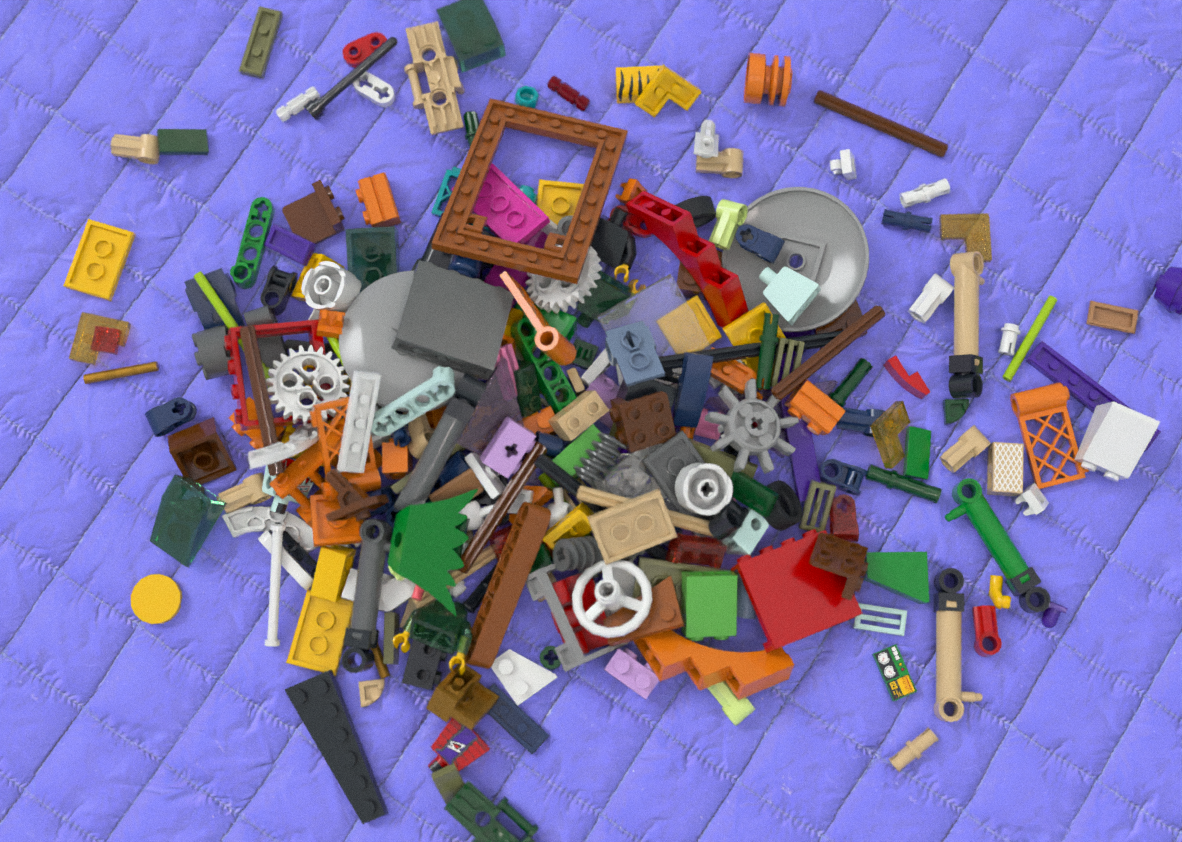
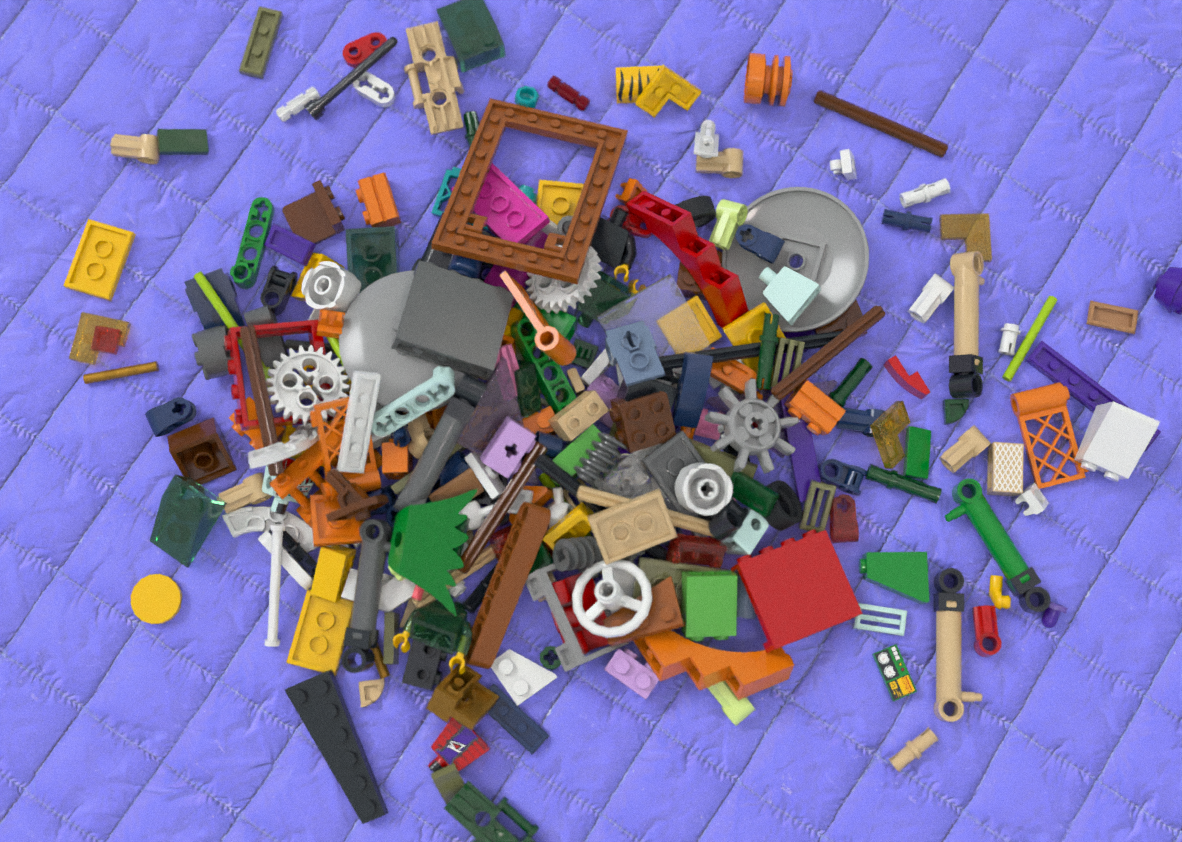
(842, 559): reddish brown bracket -> none

